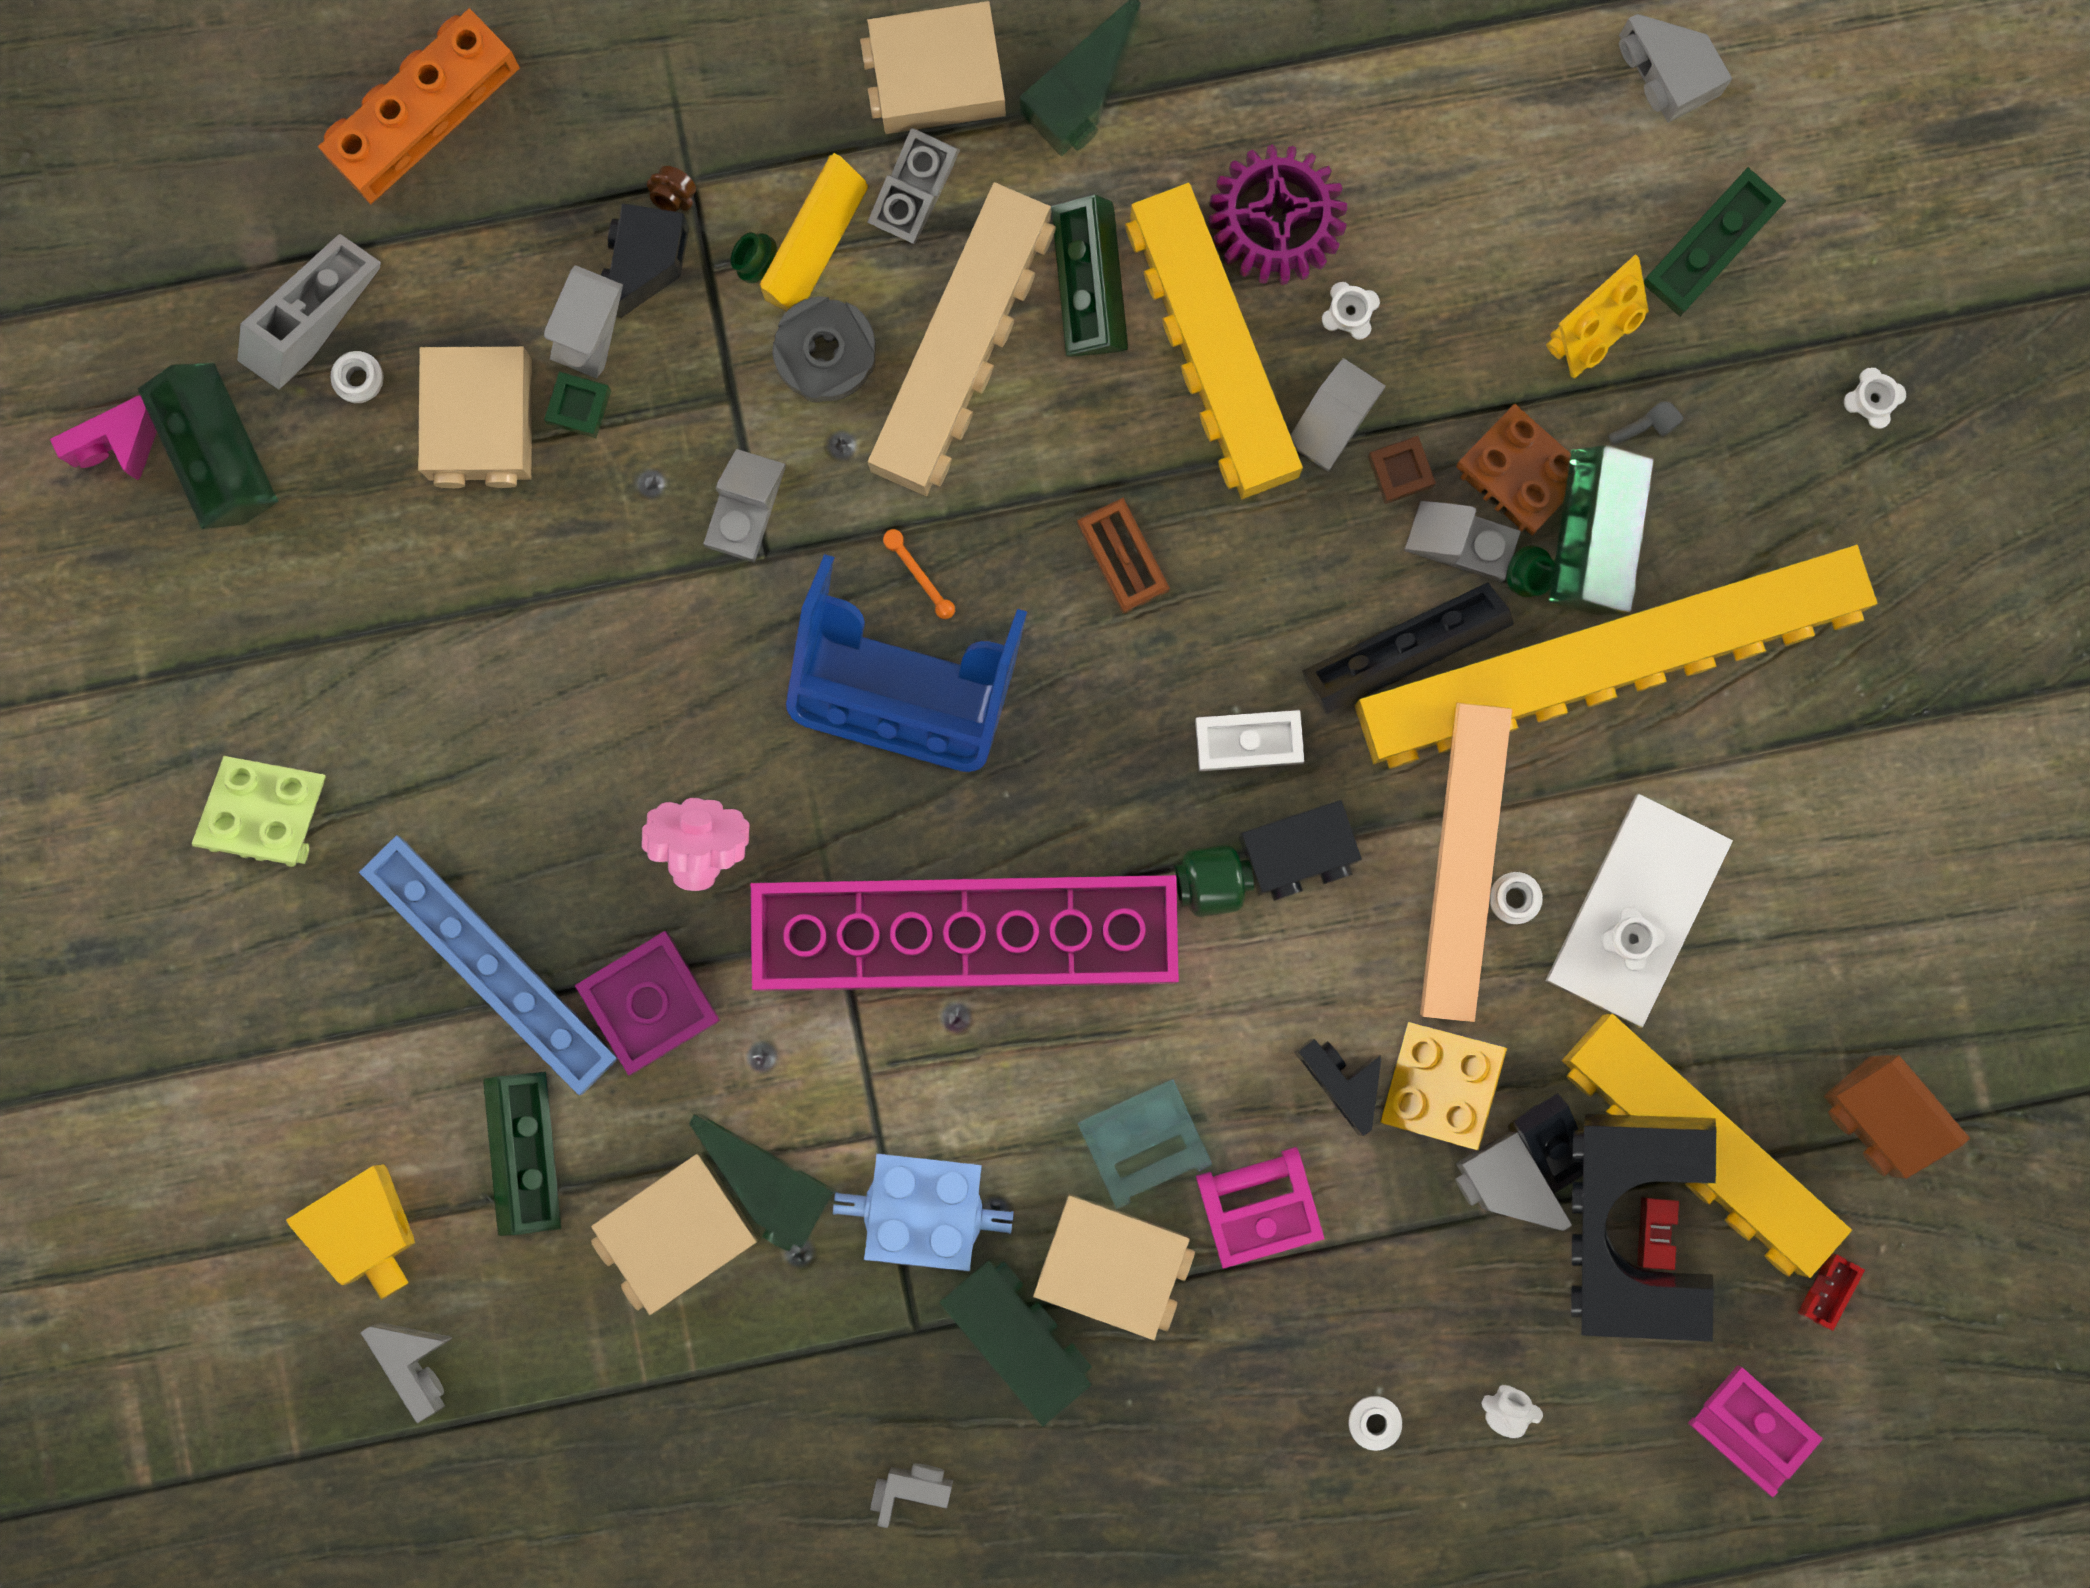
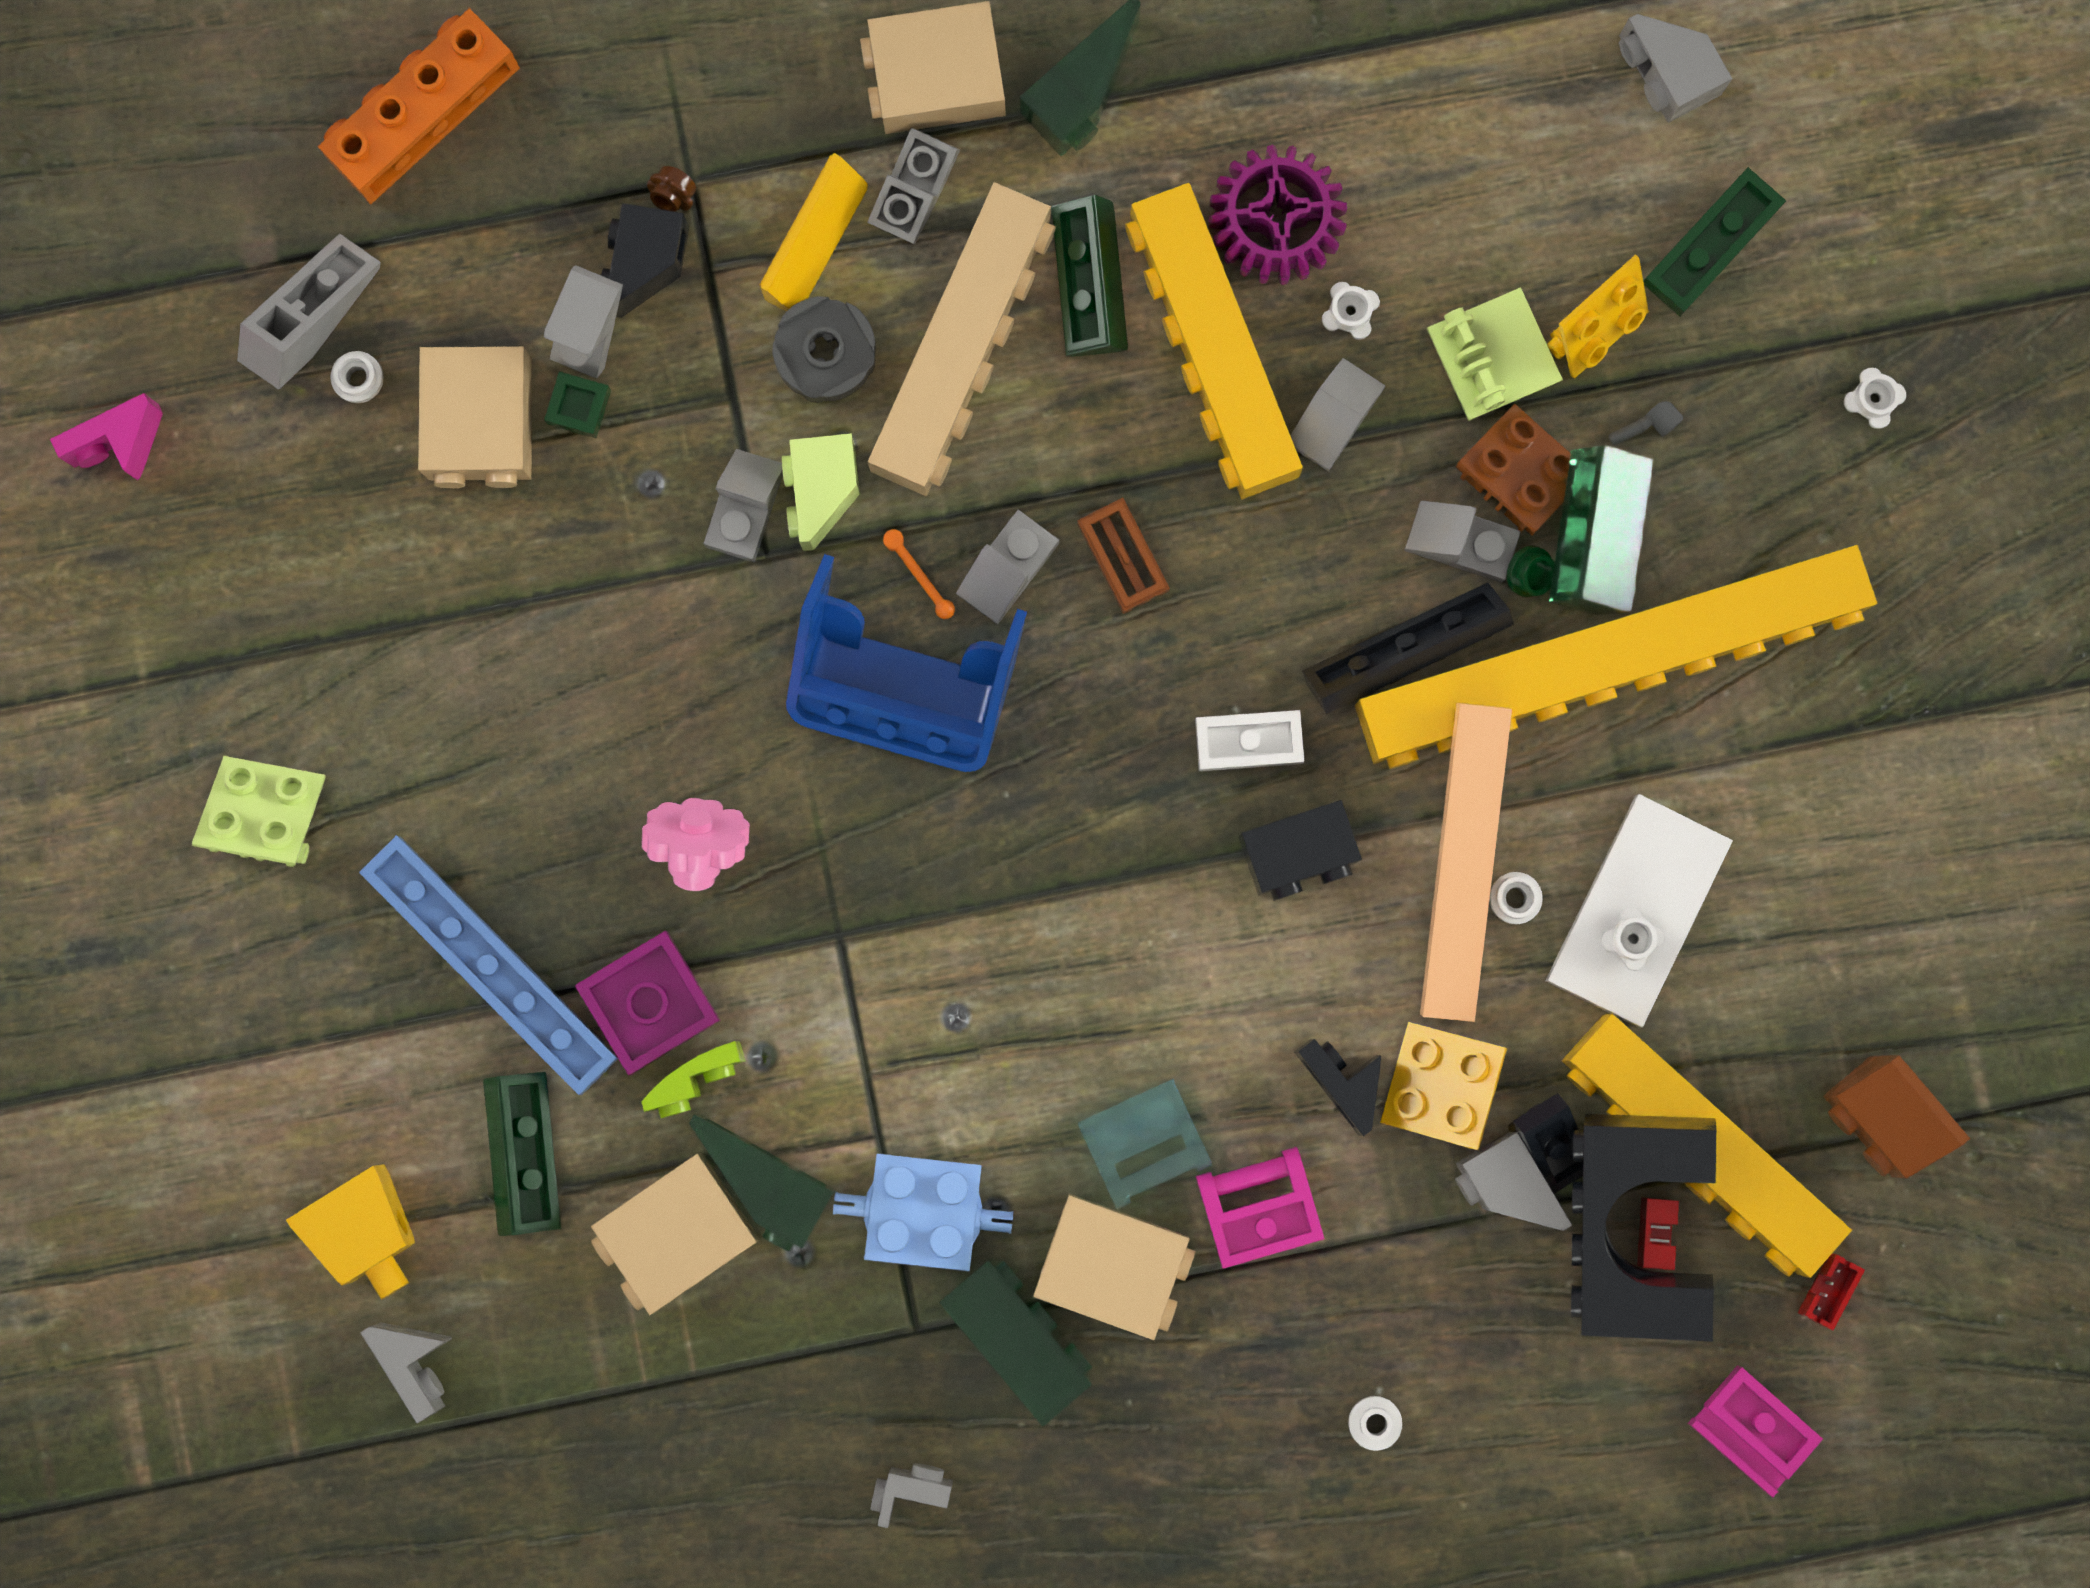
(207, 445): clear green brick -> none
(680, 1086): none -> lime slope
(753, 256): dark green plate -> none
(823, 484): none -> yellowish green slope
(964, 933): dark pink brick -> none
(1007, 566): none -> light grey slope
(1213, 880): dark green head -> none
(1401, 469): reddish brown plate -> none
(1494, 353): none -> yellowish green hinge
(1510, 1411): white plate -> none

